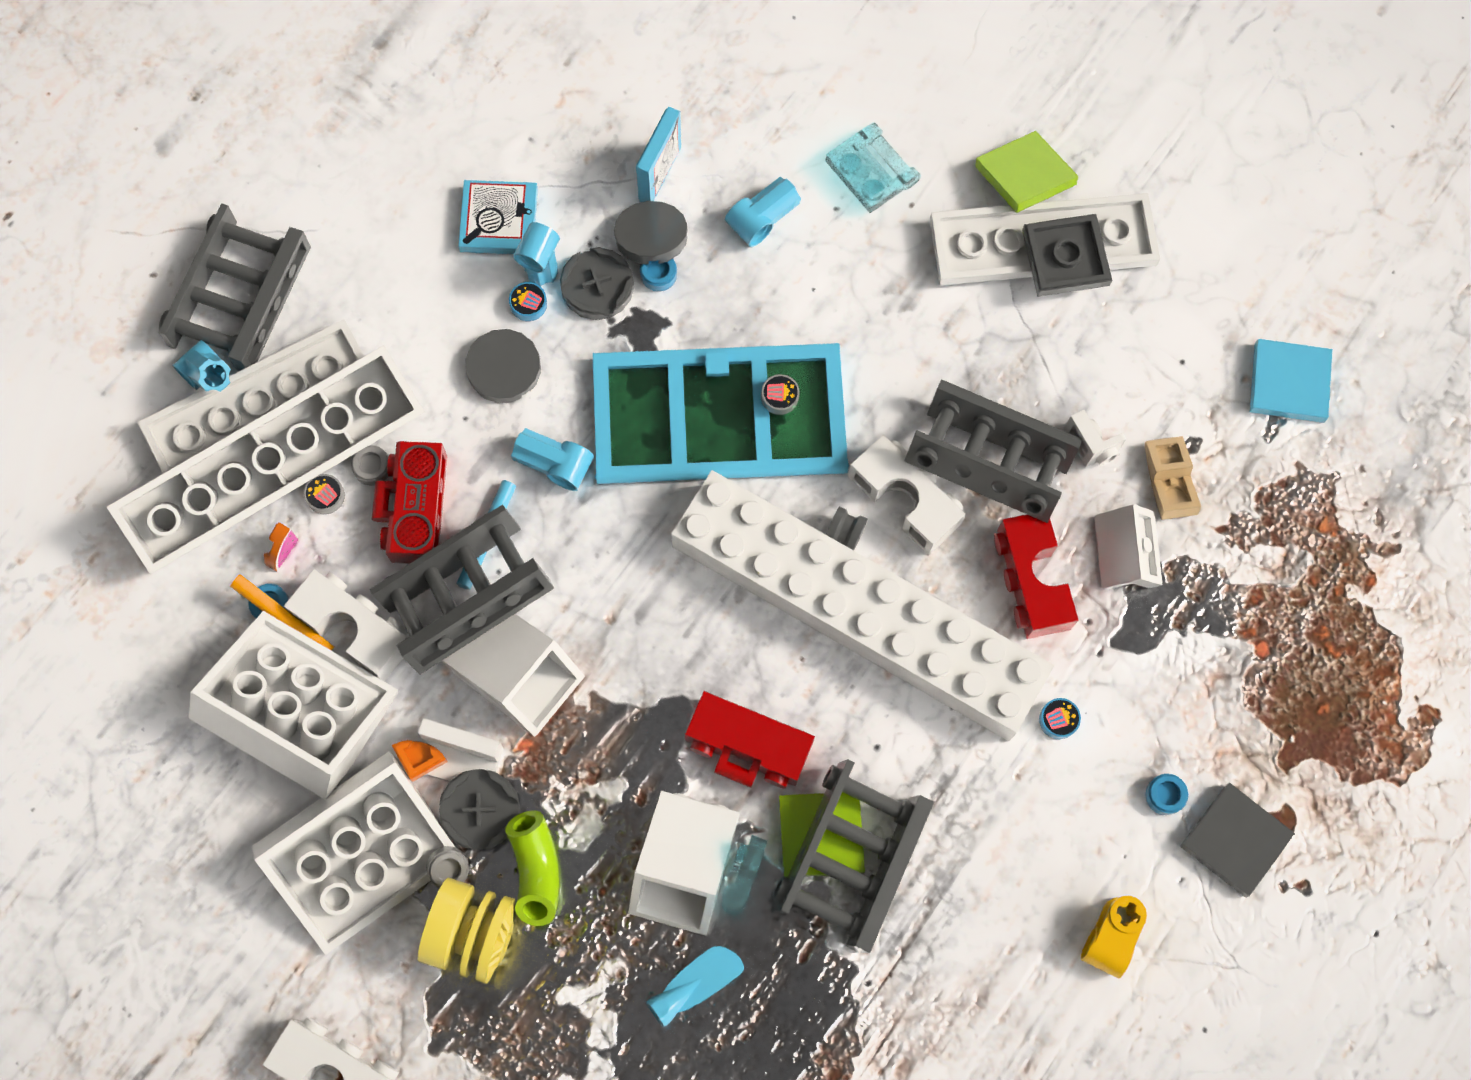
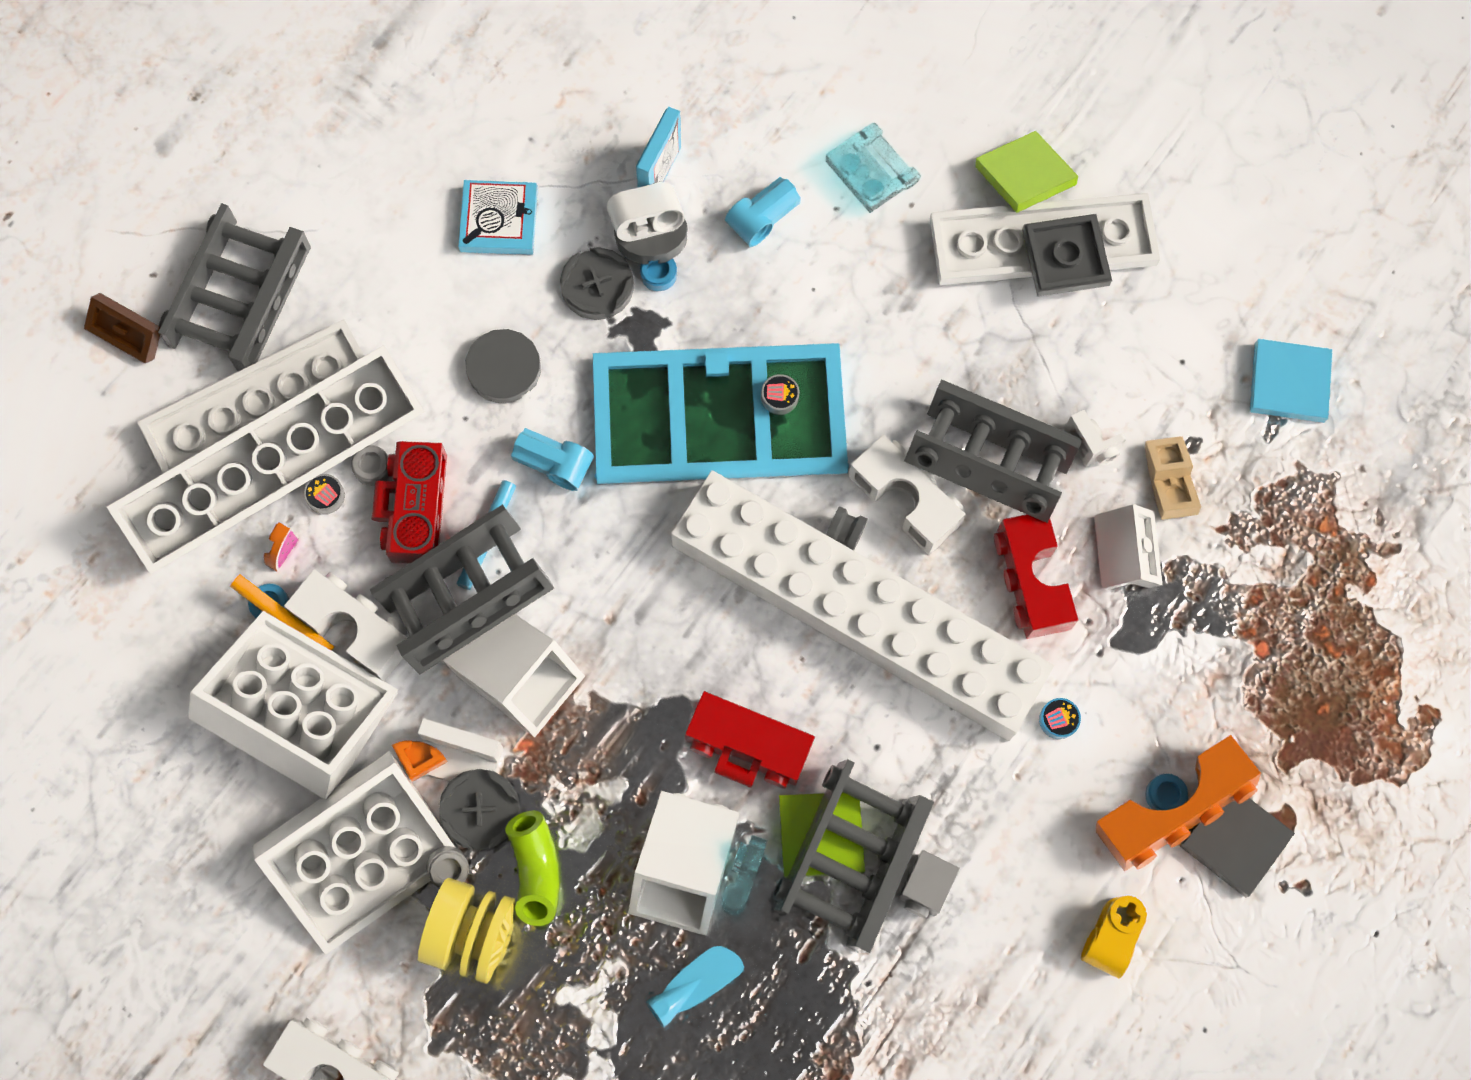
(122, 328): none -> reddish brown plate
(203, 368): medium azure piece -> none
(528, 301): tile -> none
(538, 254): medium azure piece -> none
(645, 212): none -> white beam
(928, 884): none -> light grey brick
(1138, 832): none -> orange arch

